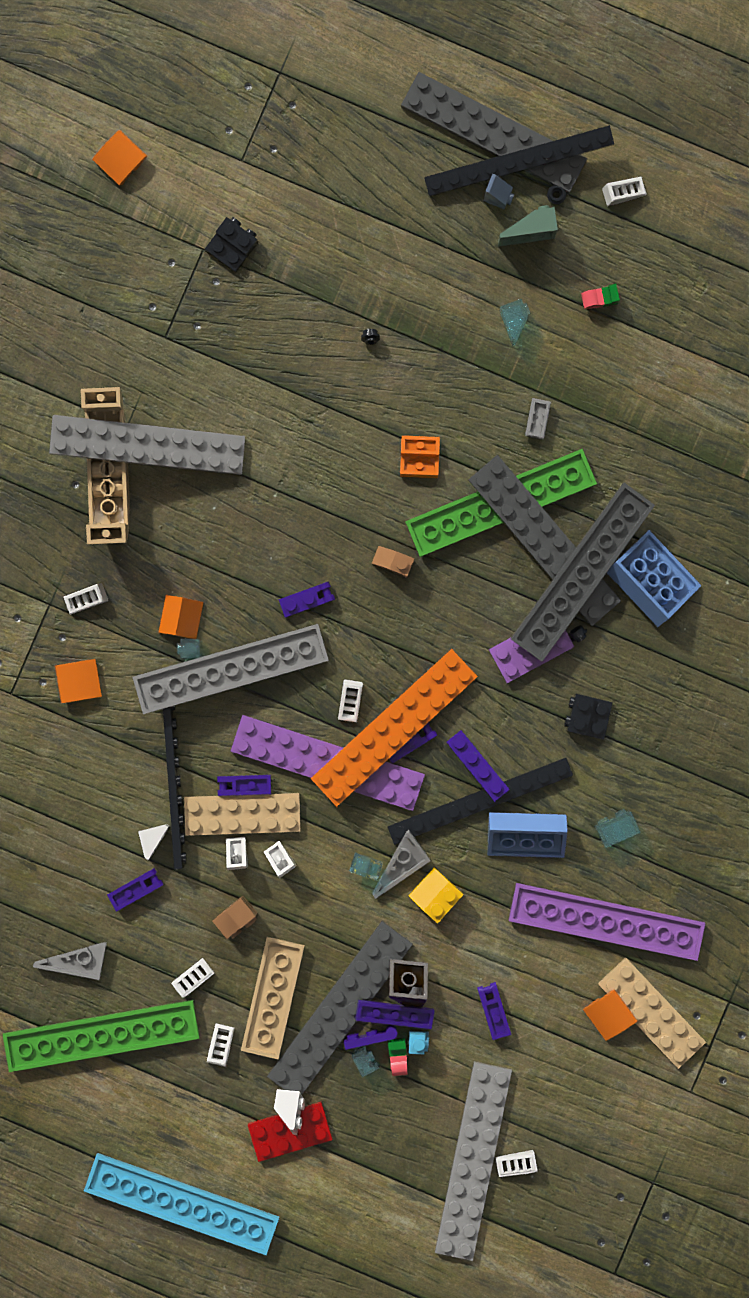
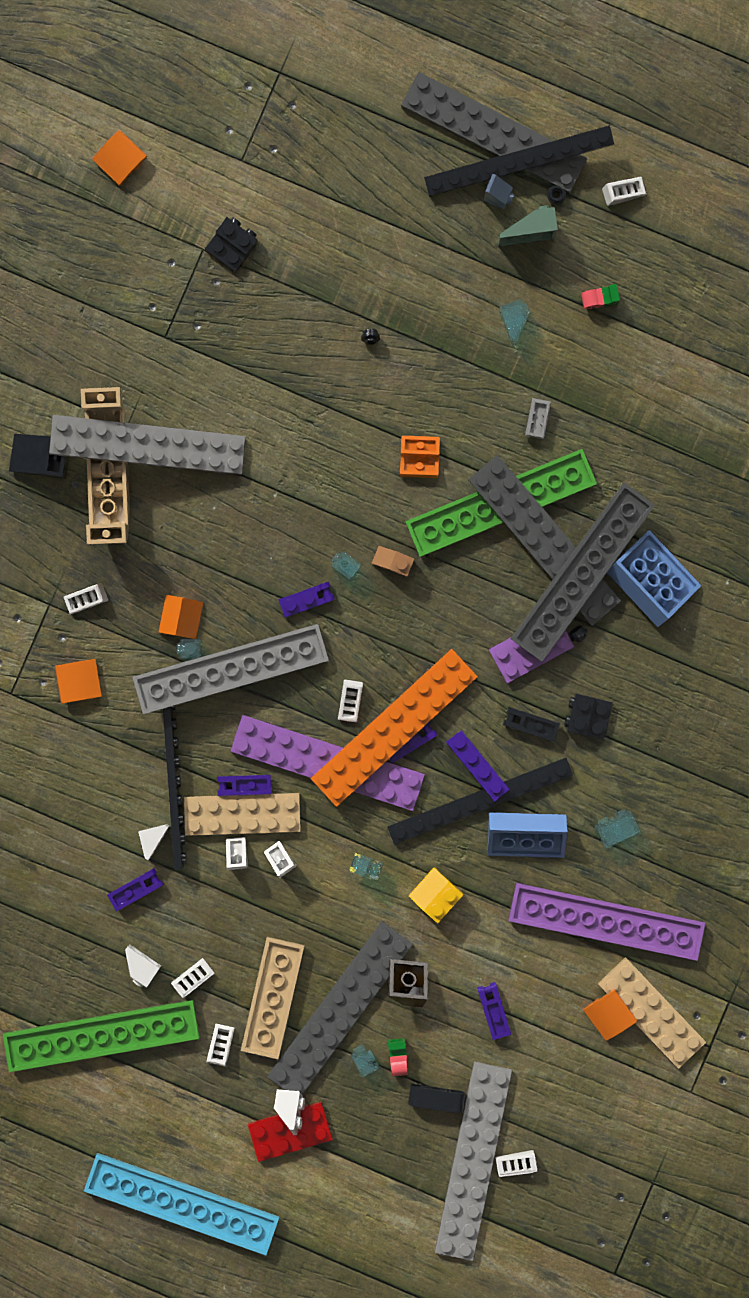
(32, 457): none -> black slope
(82, 962): light grey wing -> none
(141, 967): none -> white slope
(236, 916): medium nougat brick -> none
(345, 565): none -> clear light blue brick
(371, 1037): dark purple plate -> none
(394, 1014): dark purple plate -> none
(404, 862): light grey wing -> none
(418, 1042): medium azure brick -> none
(436, 1098): none -> black beam
(532, 724): none -> black plate

